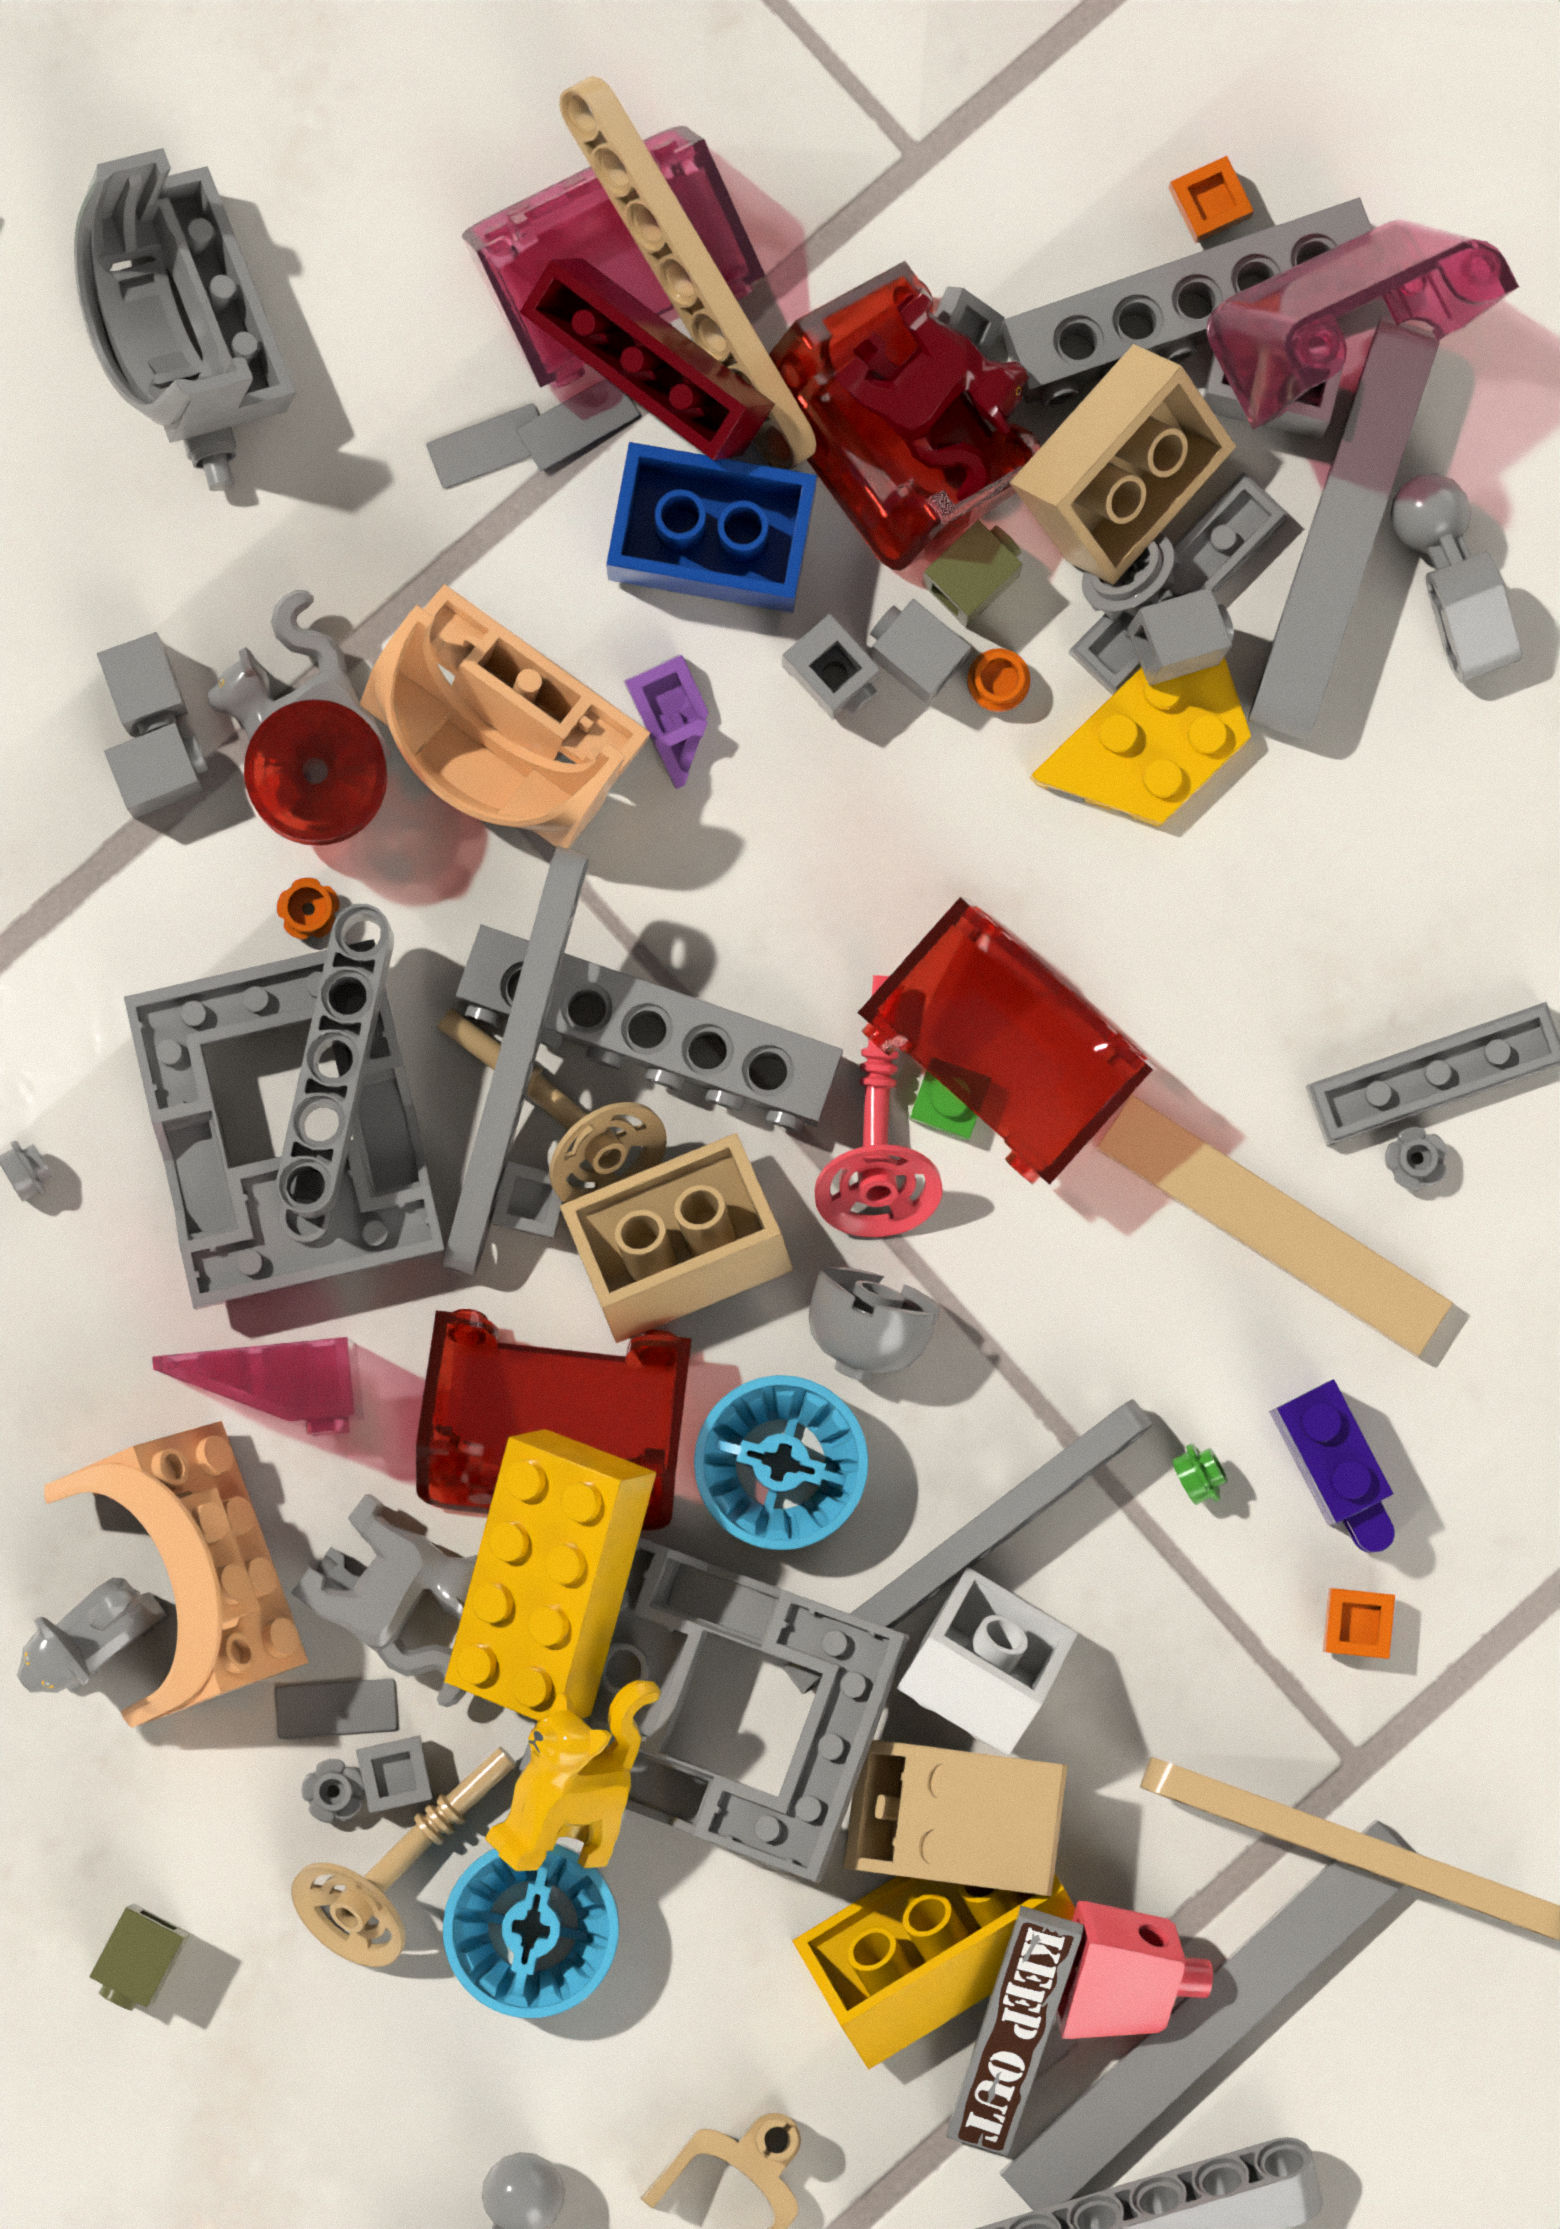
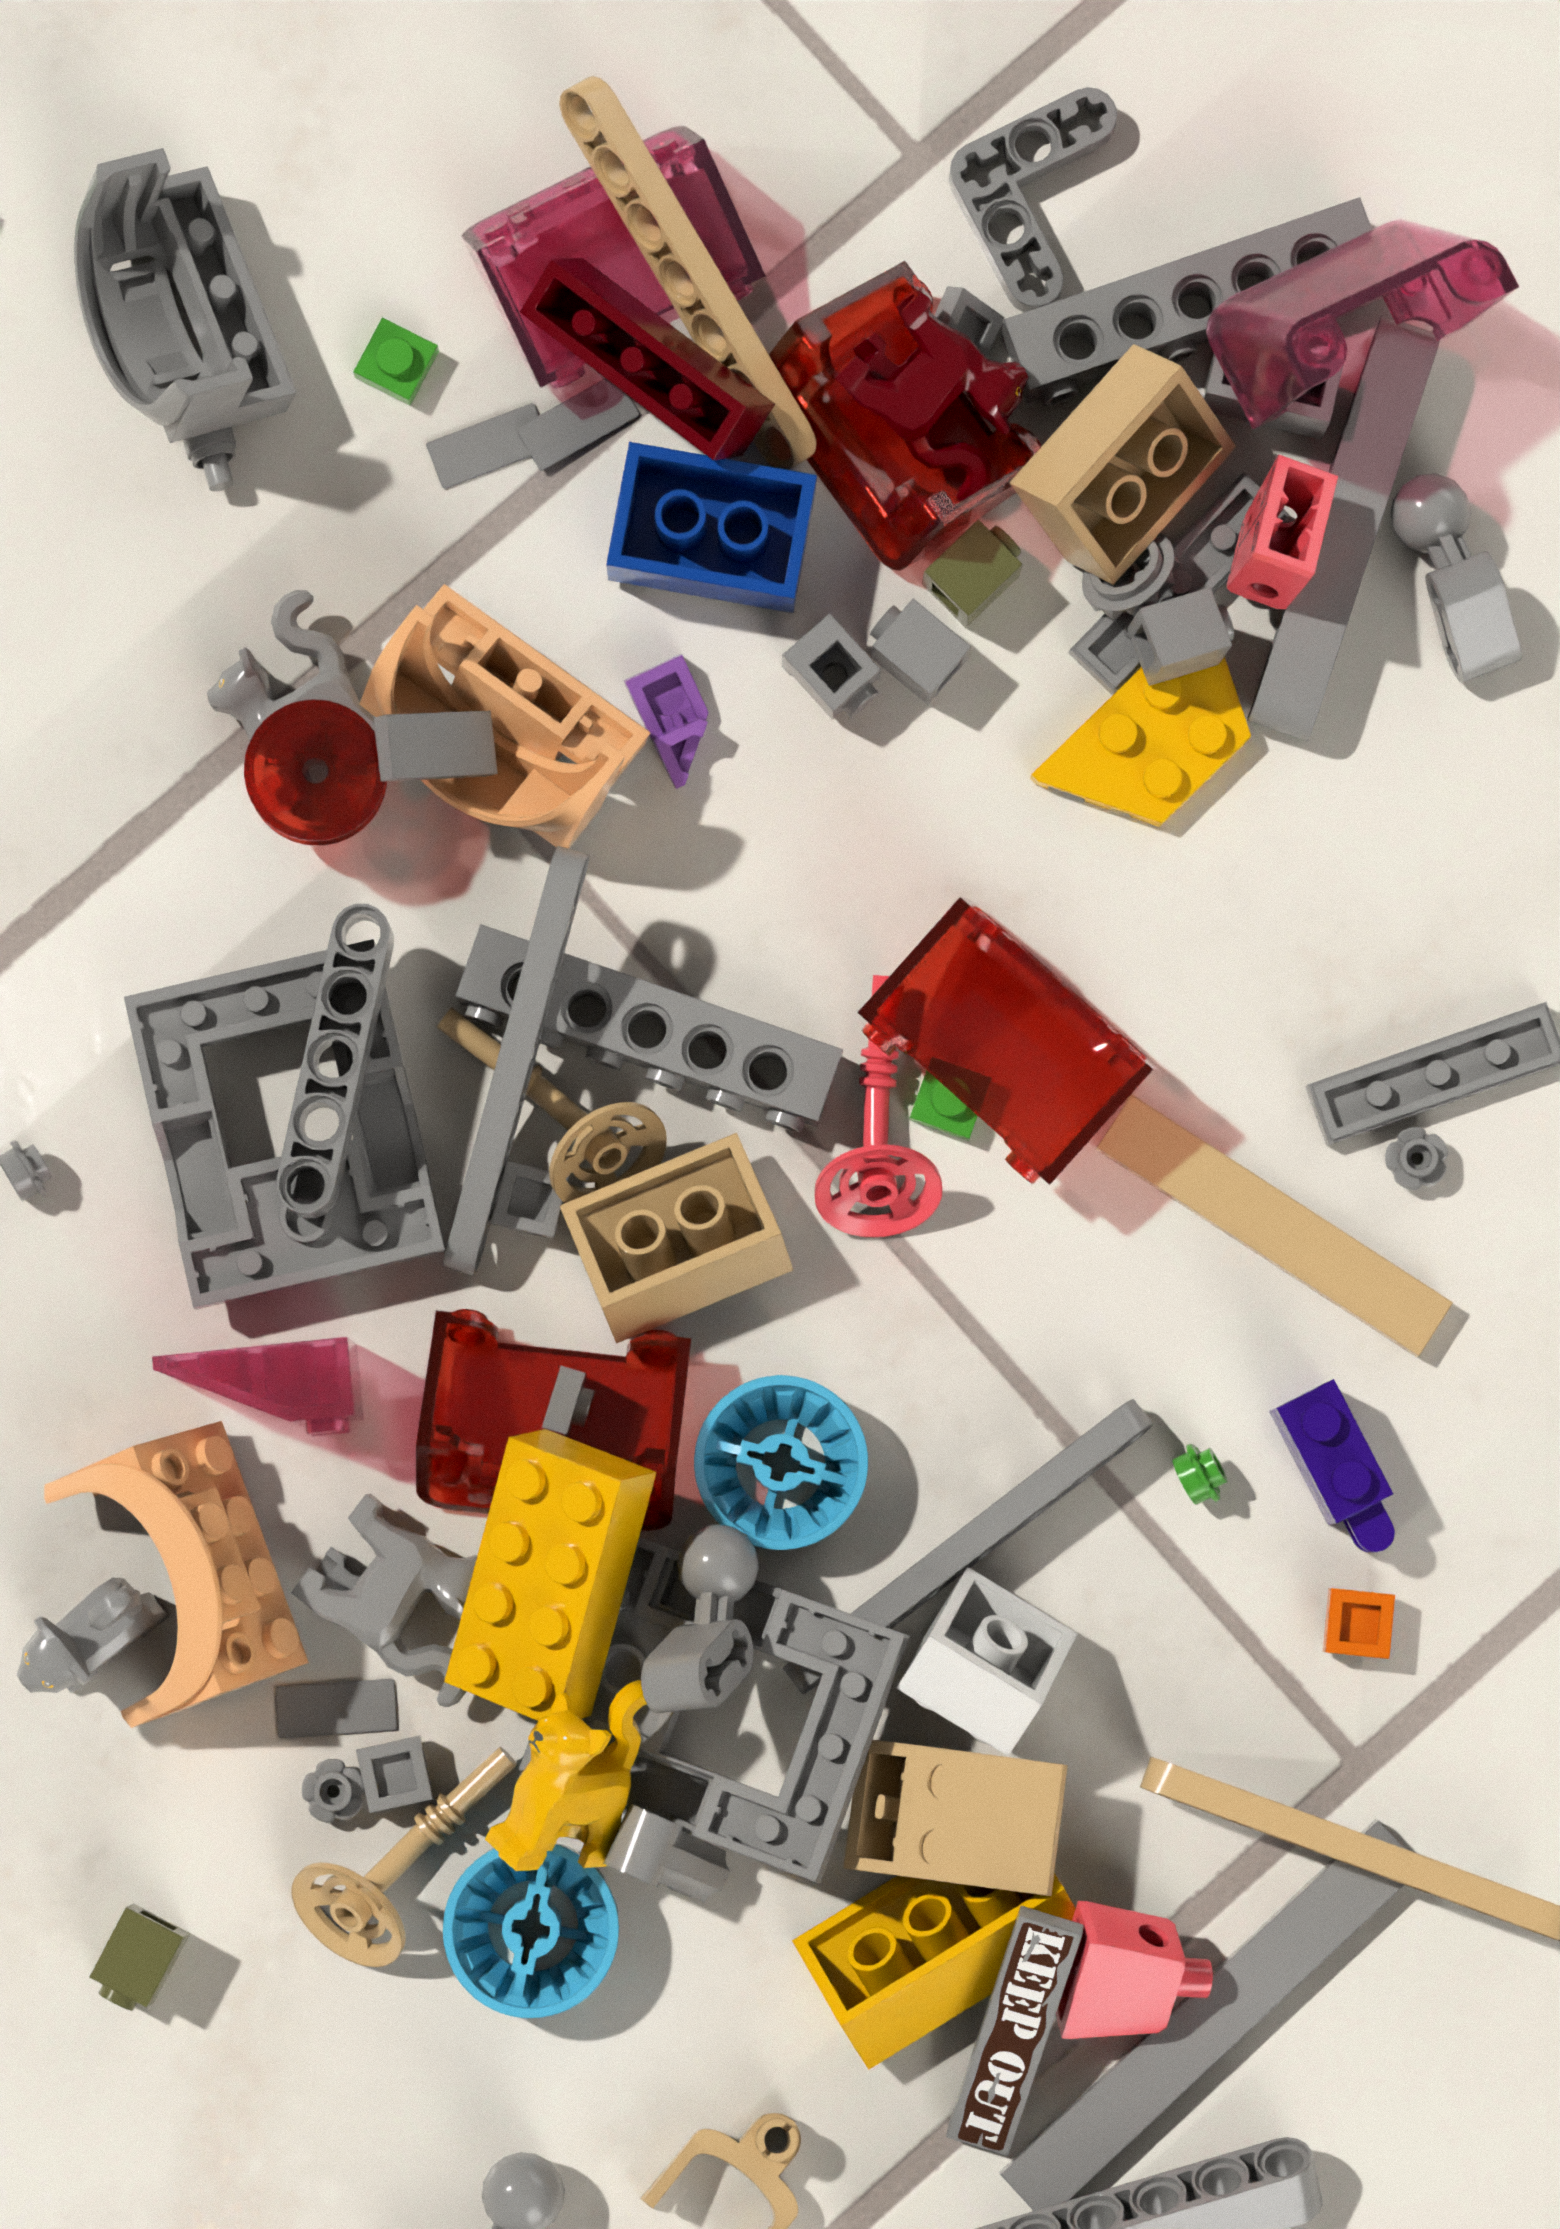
(142, 684): light grey brick -> none
(157, 769): light grey brick -> none
(291, 908): orange plate -> none
(396, 361): none -> bright green plate
(435, 745): none -> light grey tile
(569, 1402): none -> light grey plate
(661, 1853): none -> light grey piece
(707, 1659): none -> light grey beam
(869, 1323): light grey cylinder -> none
(998, 680): orange plate -> none
(1003, 191): none -> light grey beam
(1211, 199): orange plate -> none
(1276, 557): none -> coral torso

